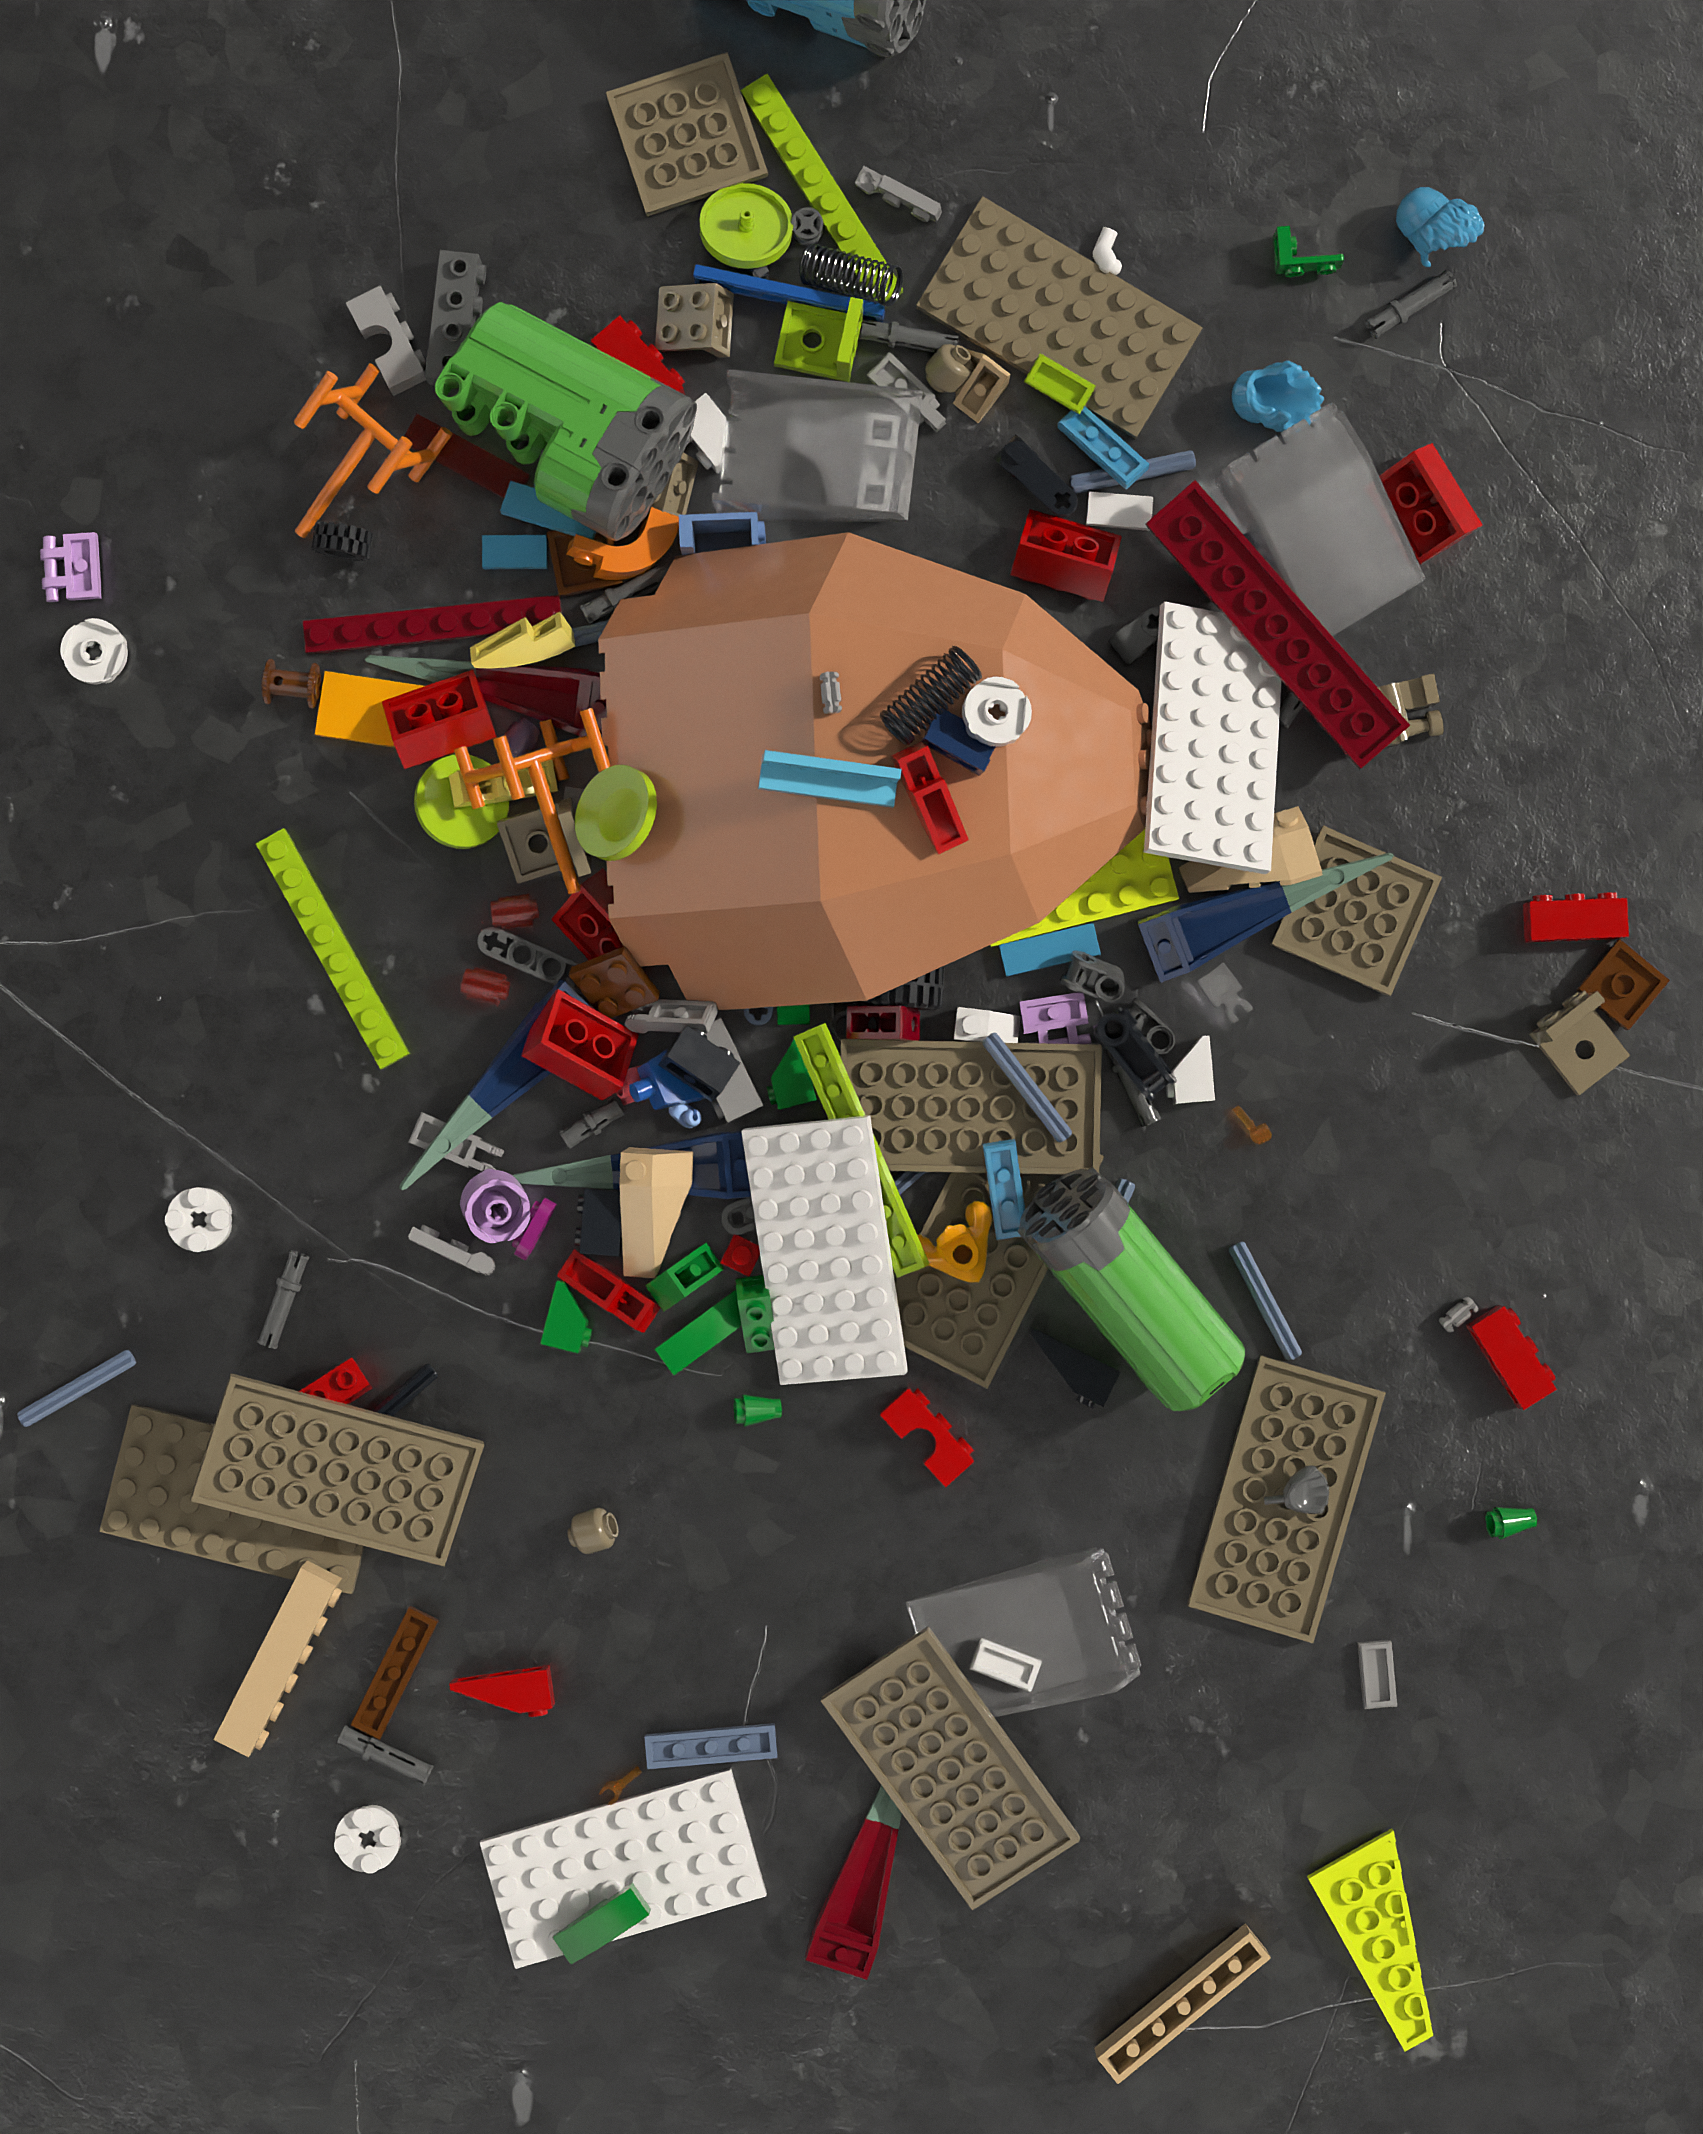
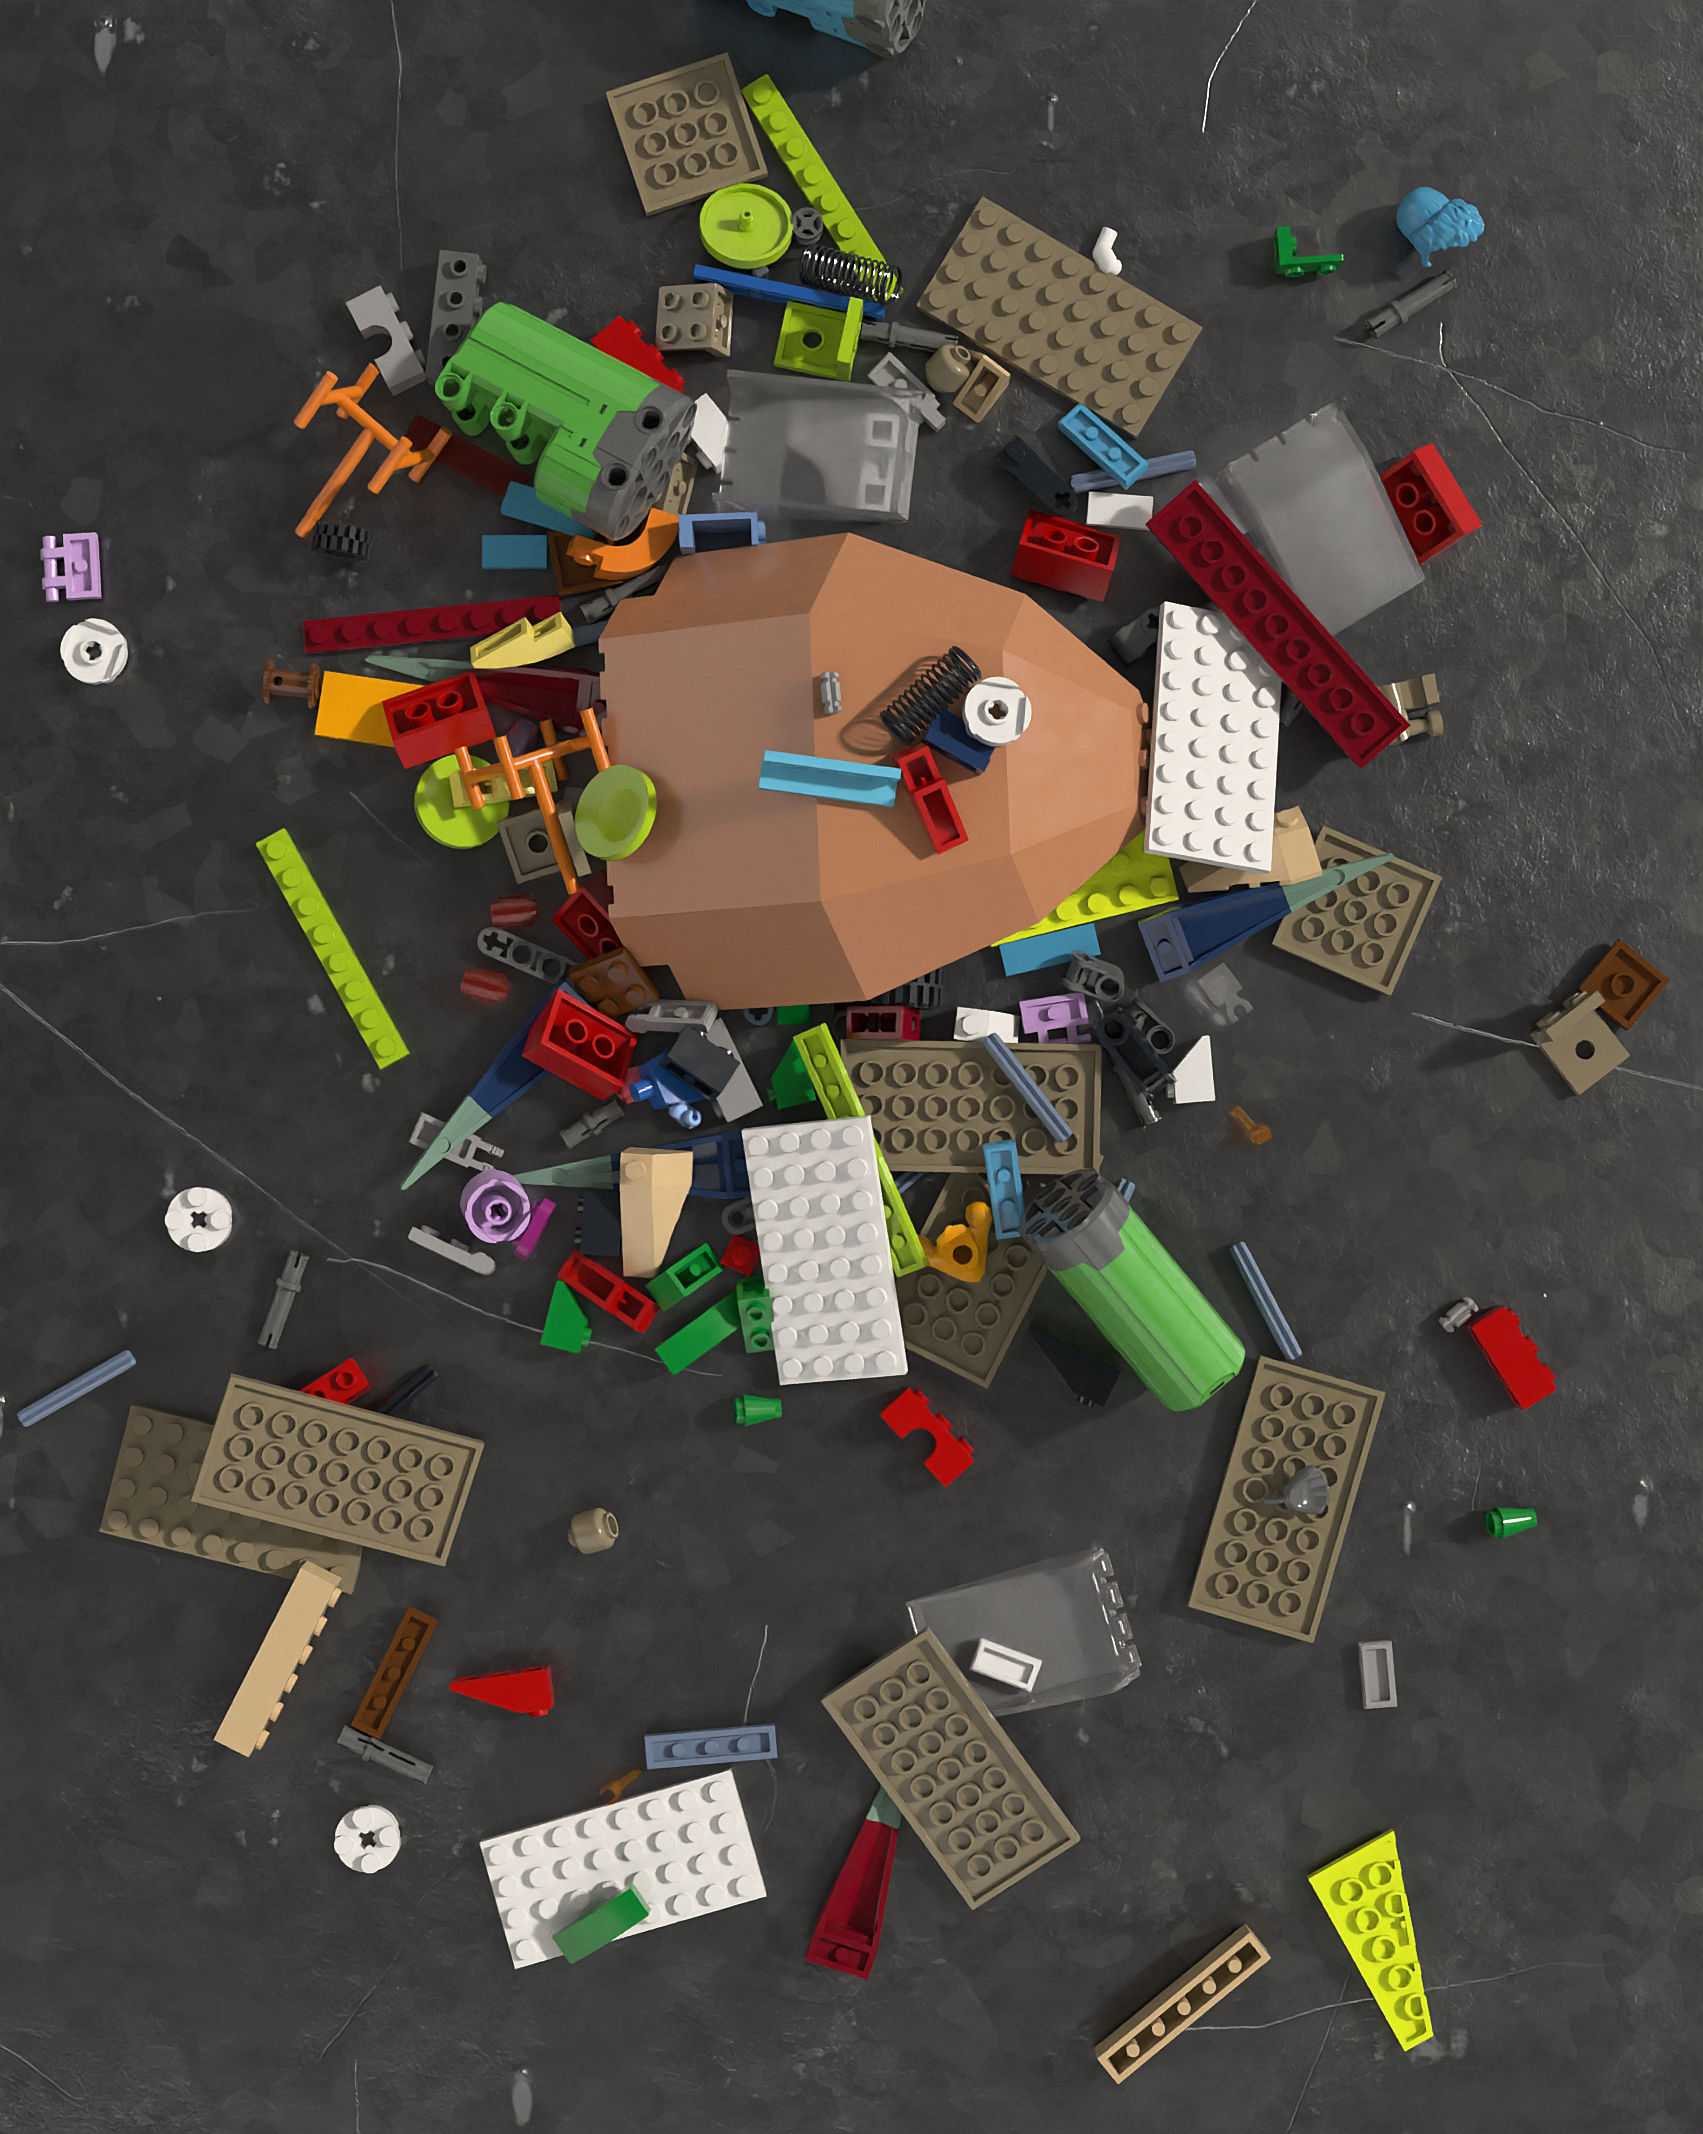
(897, 194): light grey hinge -> none
(1059, 384): lime tile -> none
(1276, 395): dark azure hair -> none
(1575, 918): red brick -> none

